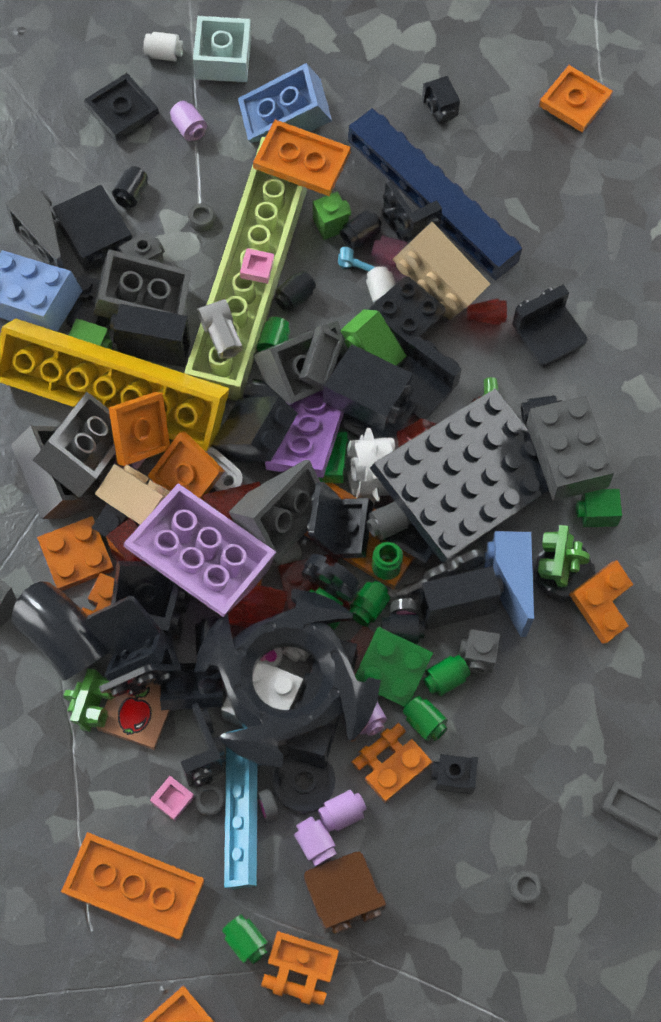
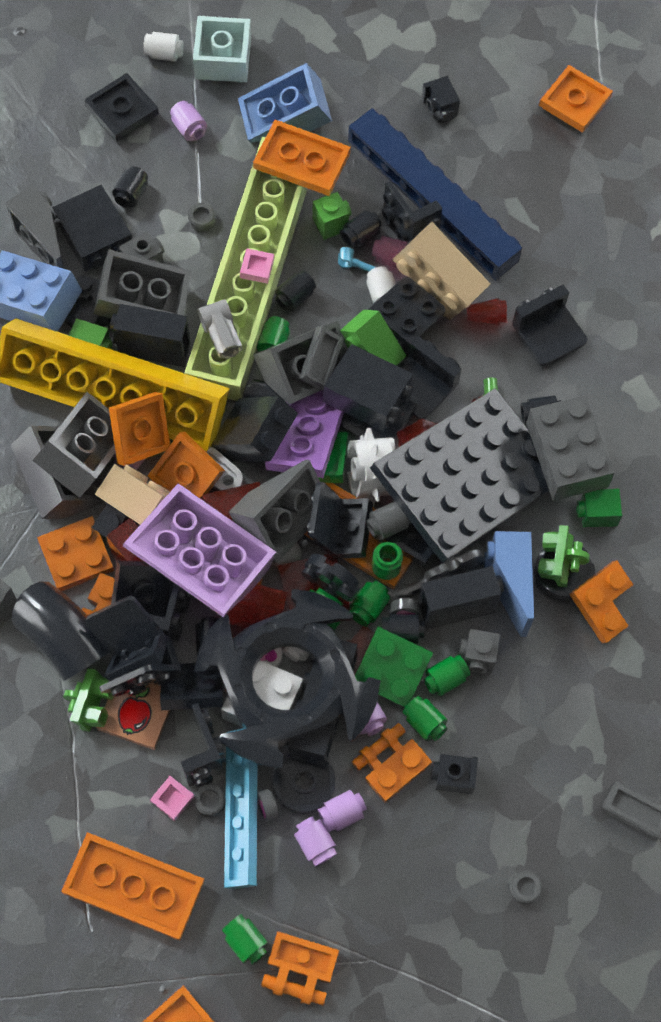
(344, 893): reddish brown bracket -> none

